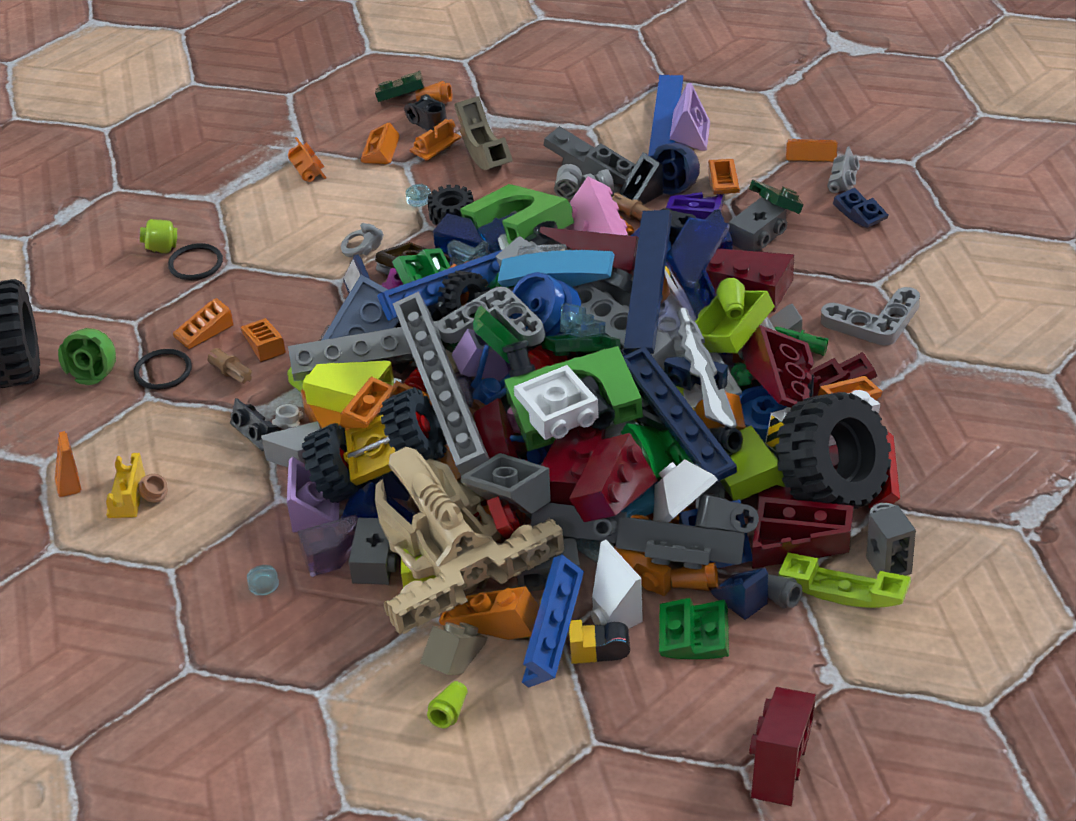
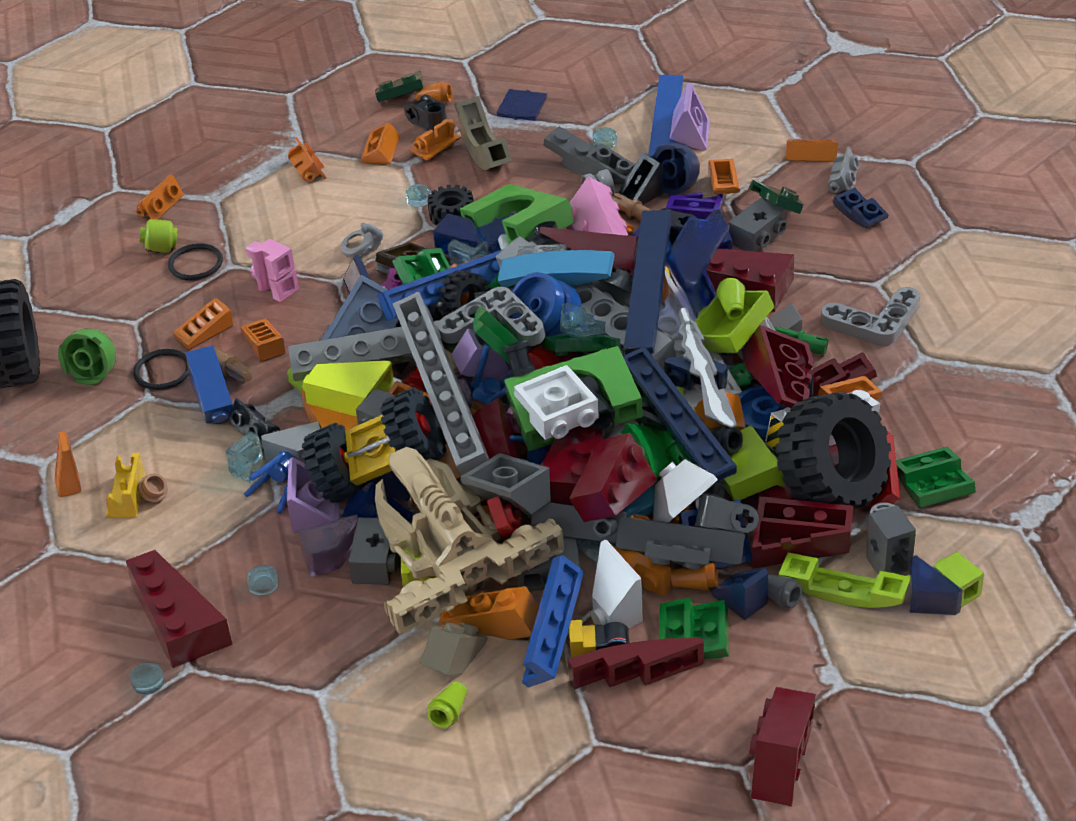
(147, 678): none -> clear light blue tile
(160, 199): none -> orange hinge
(178, 613): none -> dark red wedge
(209, 384): none -> blue slope
(244, 455): none -> clear light blue bracket
(273, 268): none -> bright pink hips
(277, 470): none -> blue plant
(287, 416): white plate -> none
(366, 404): orange slope -> none
(522, 104): none -> clear blue piece
(567, 181): light grey wheel -> none
(605, 136): none -> clear light blue tile
(644, 659): none -> dark red slope
(932, 591): none -> clear blue slope
(934, 477): none -> green slope
(962, 574): none -> lime brick

